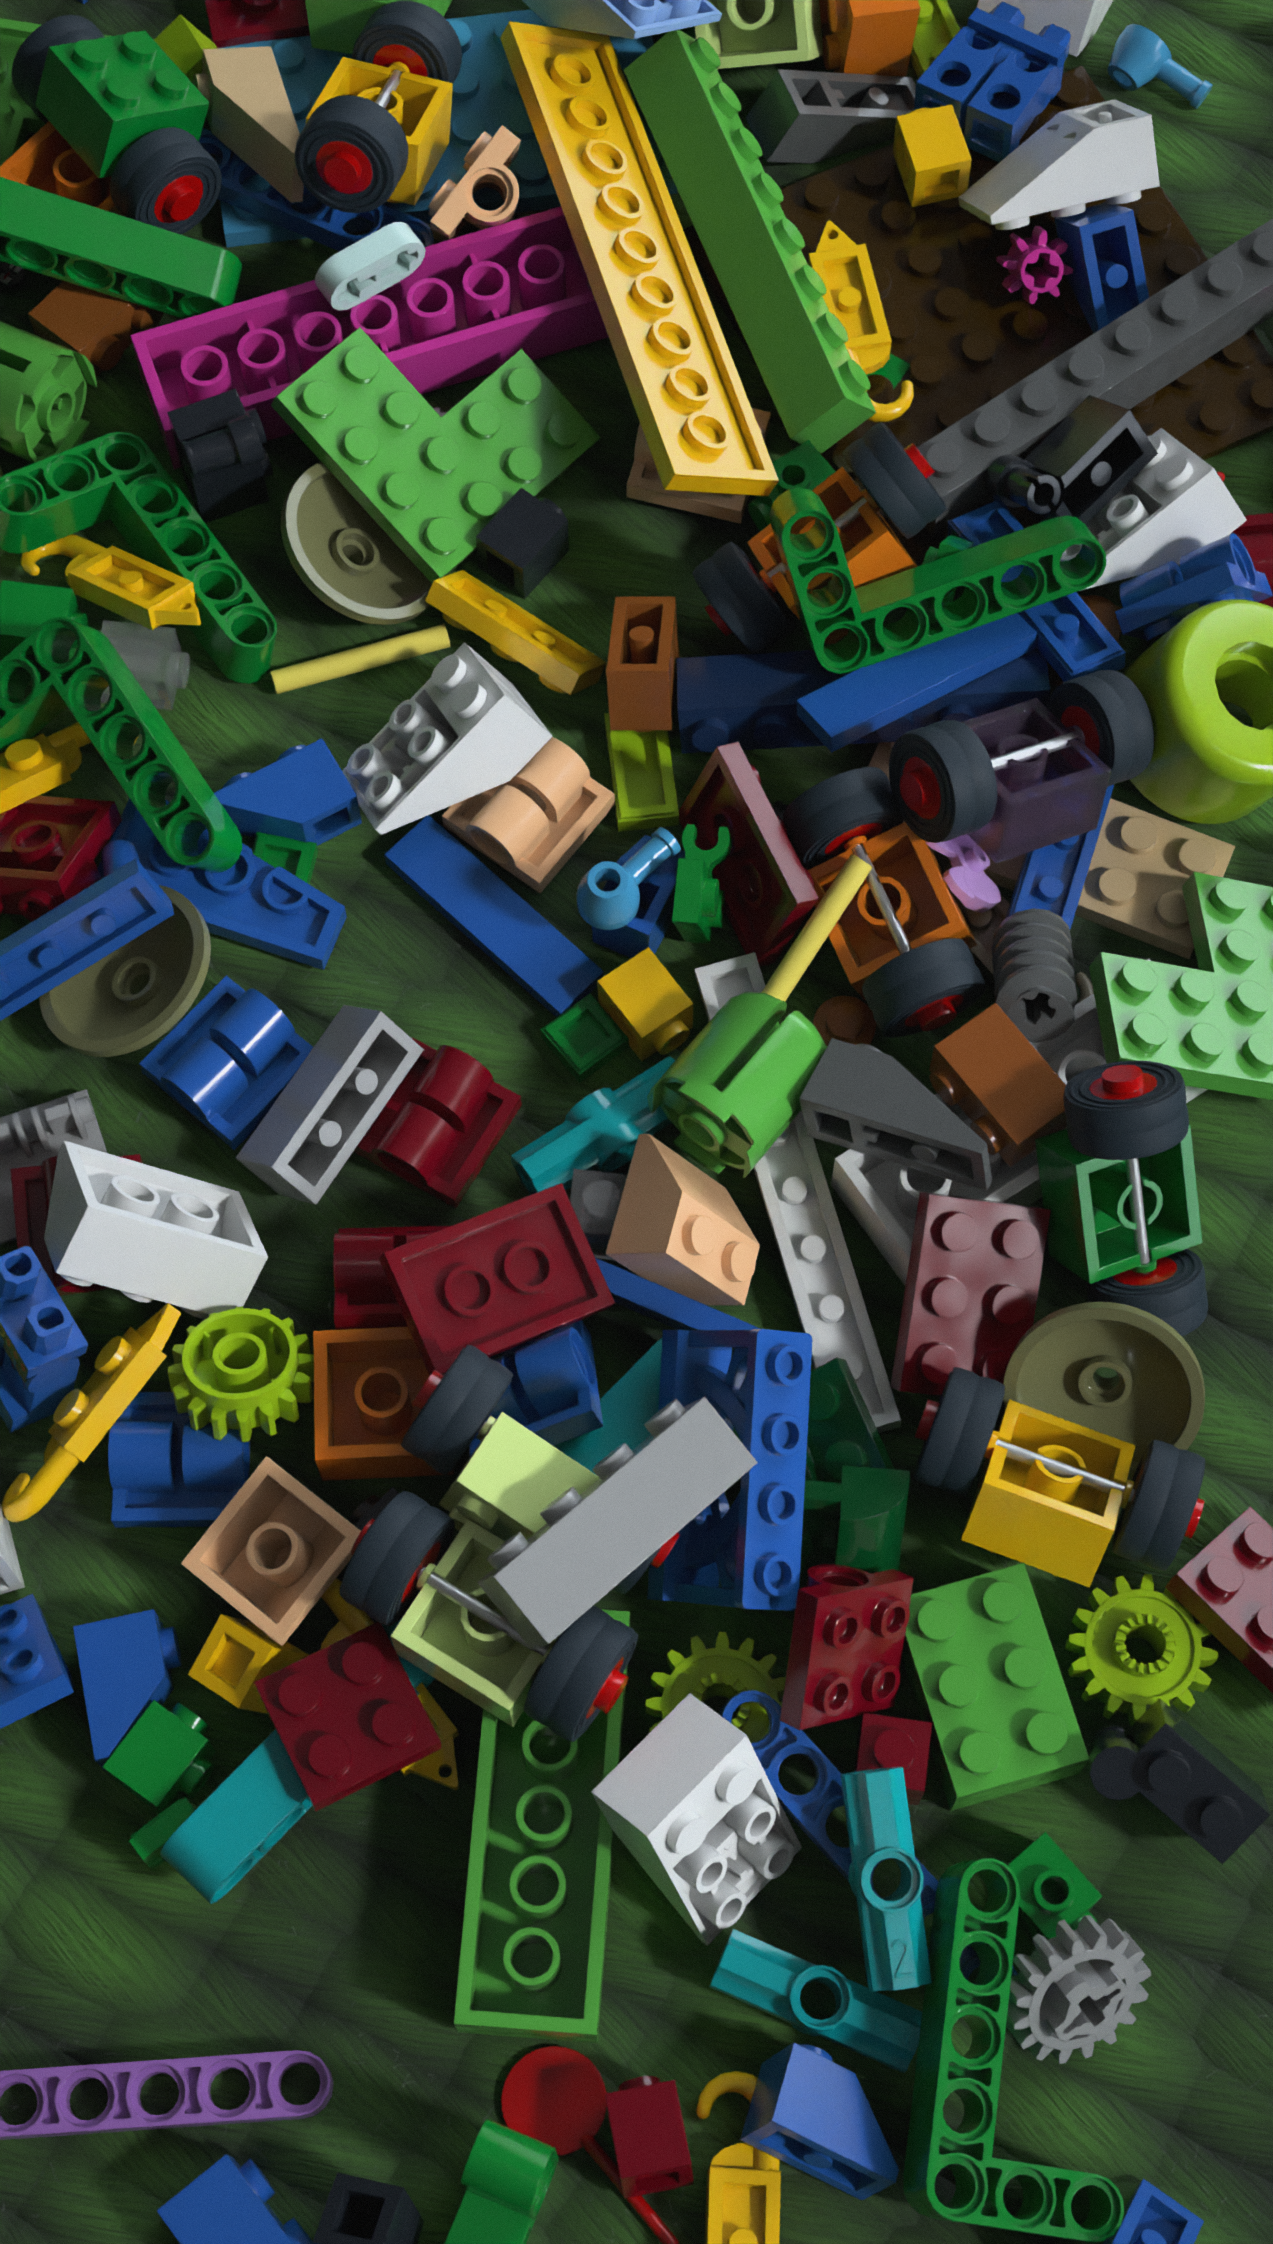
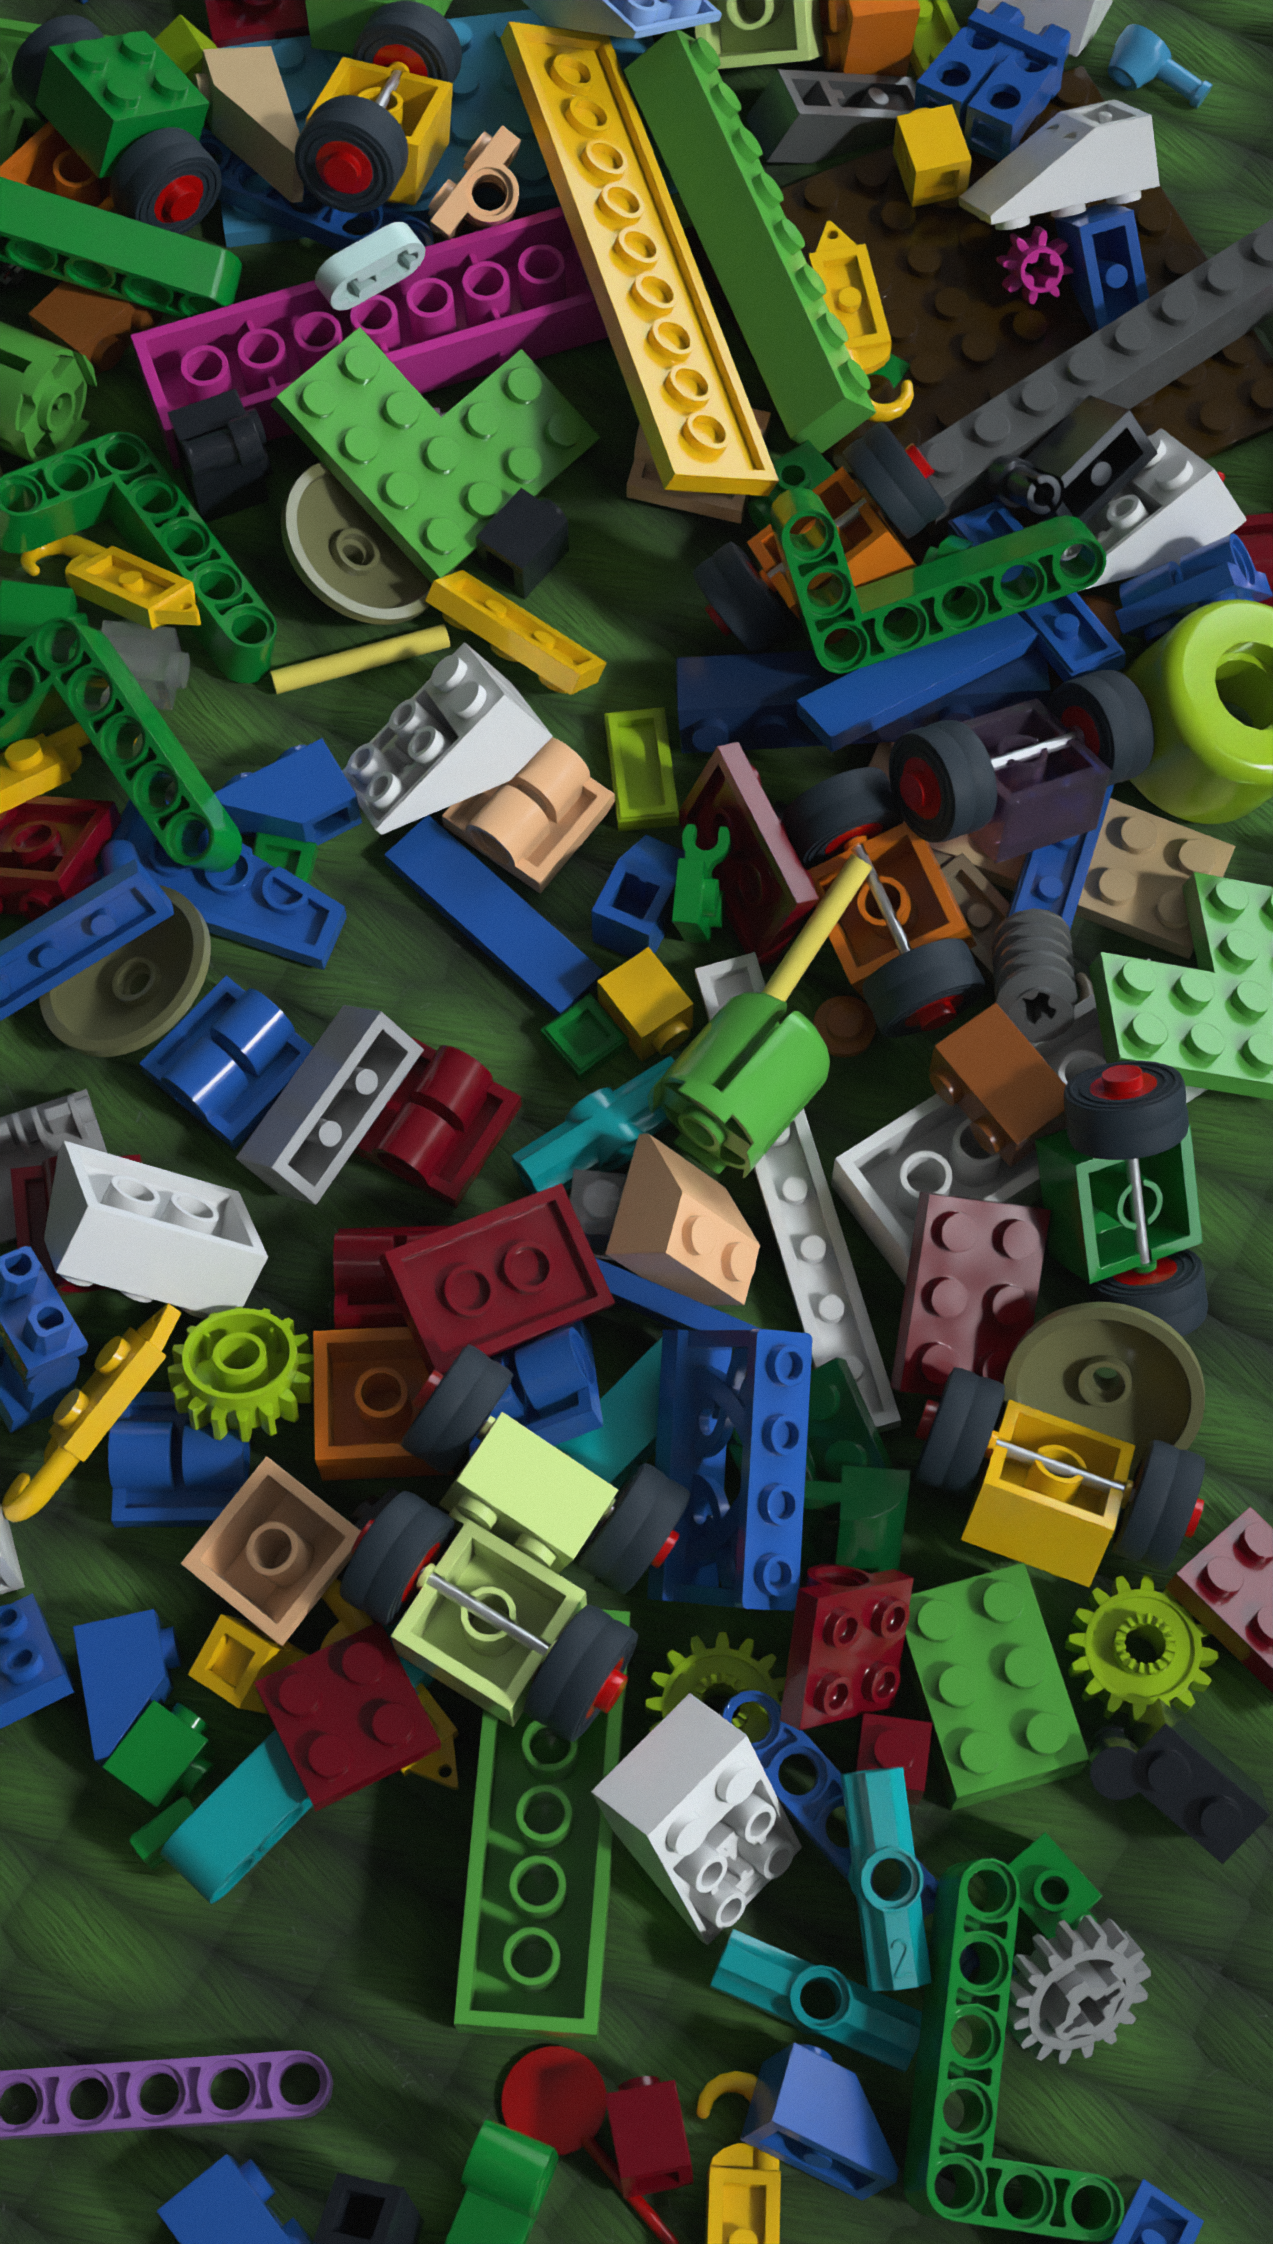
(615, 1522): light grey brick -> none
(619, 907): dark azure bar -> none
(642, 663): dark orange brick -> none
(884, 1111): dark grey slope -> none
(967, 876): lavender piece -> none

